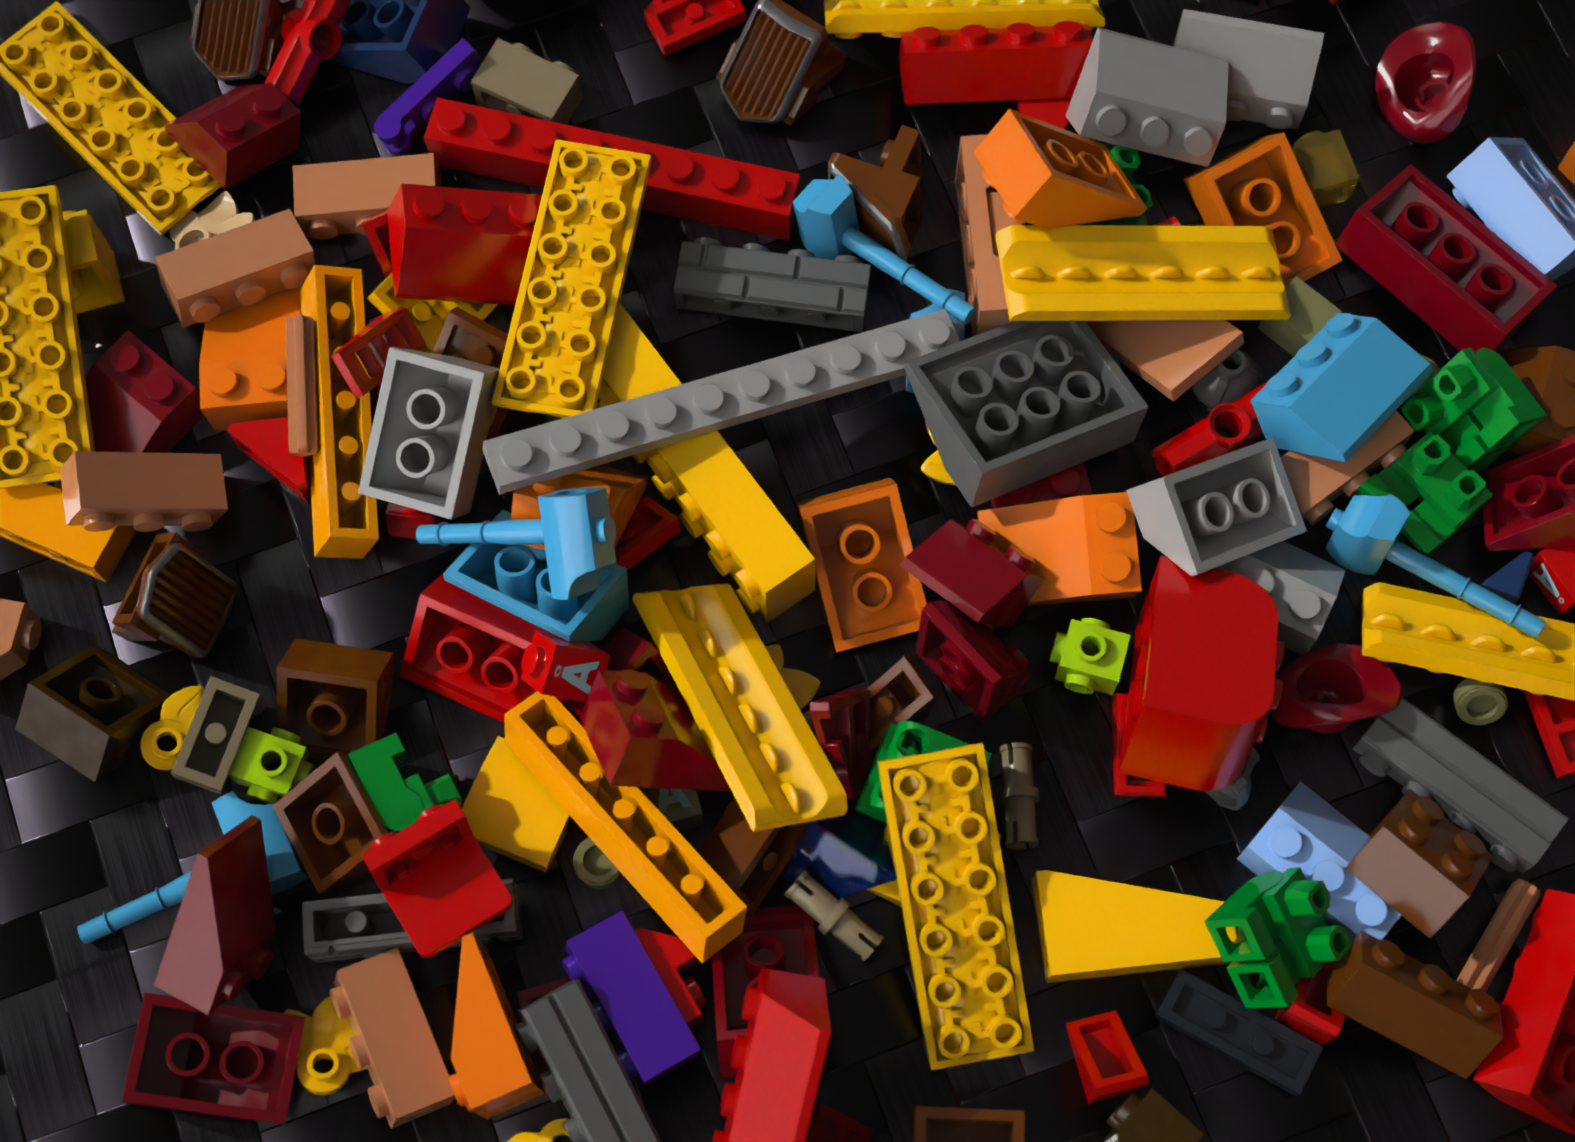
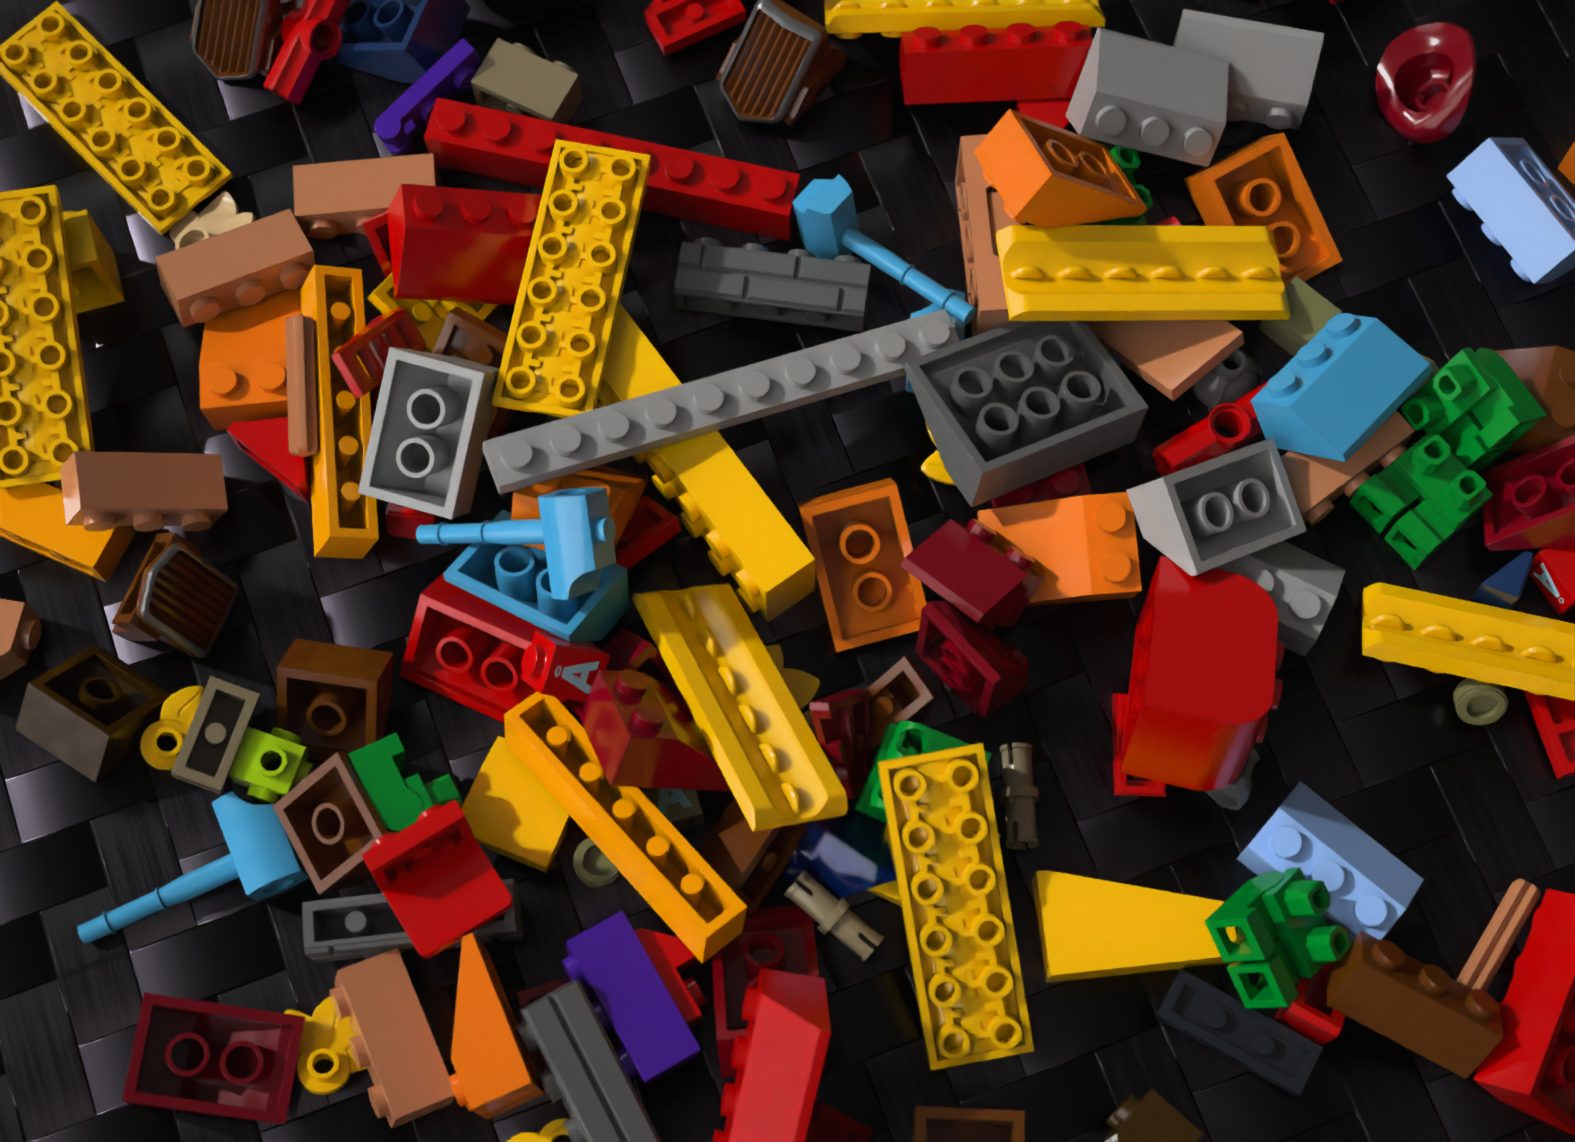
(139, 400): dark red slope -> none
(222, 922): dark red slope -> none
(239, 132): dark red slope -> none
(887, 197): reddish brown piece -> none
(1089, 656): lime brick -> none
(1105, 1057): red slope -> none
(1326, 166): clear yellow brick -> none
(1335, 688): dark red hat -> none
(1368, 535): dark azure piece -> none
(1420, 862): reddish brown brick -> none
(1444, 263): dark red slope -> none
(1463, 784): dark grey brick -> none

